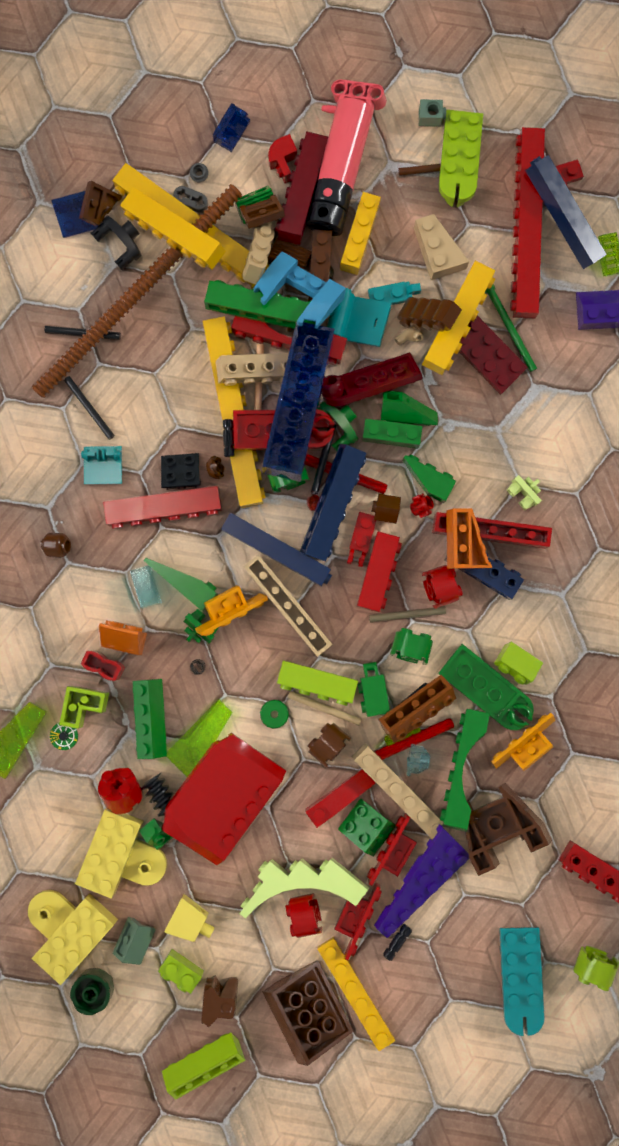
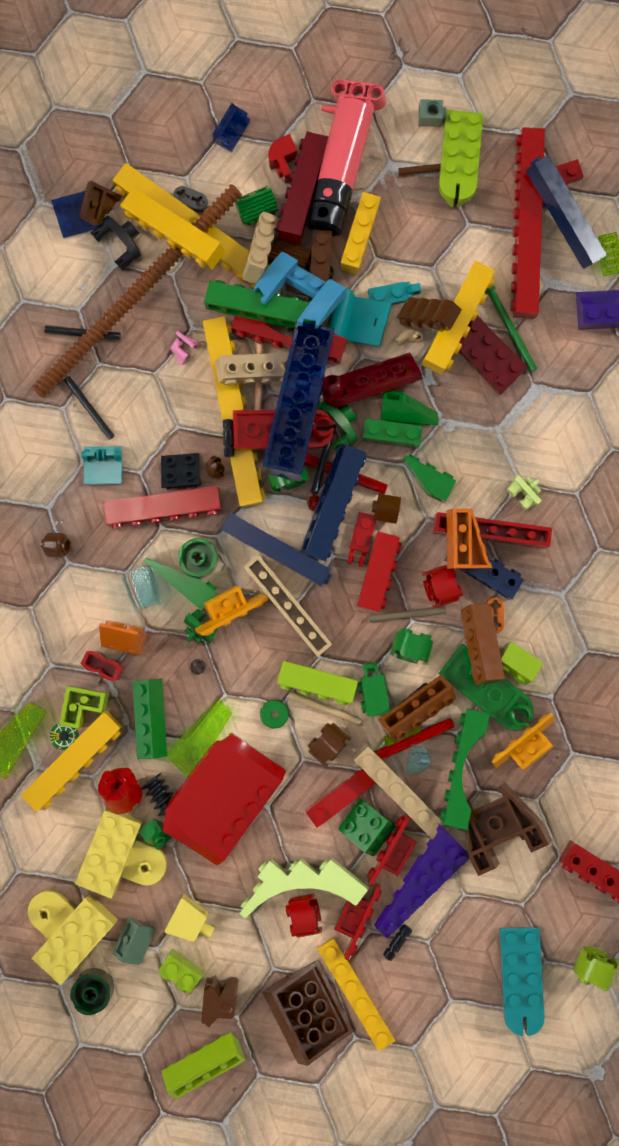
(71, 761): none -> yellow brick
(181, 355): none -> bright pink piece
(193, 548): none -> green brick
(196, 168): dark grey plate -> none
(262, 212): reddish brown plate -> none
(421, 505): red gear -> none
(438, 248): tan wedge -> none
(482, 644): none -> dark orange brick
(499, 612): none -> orange beam

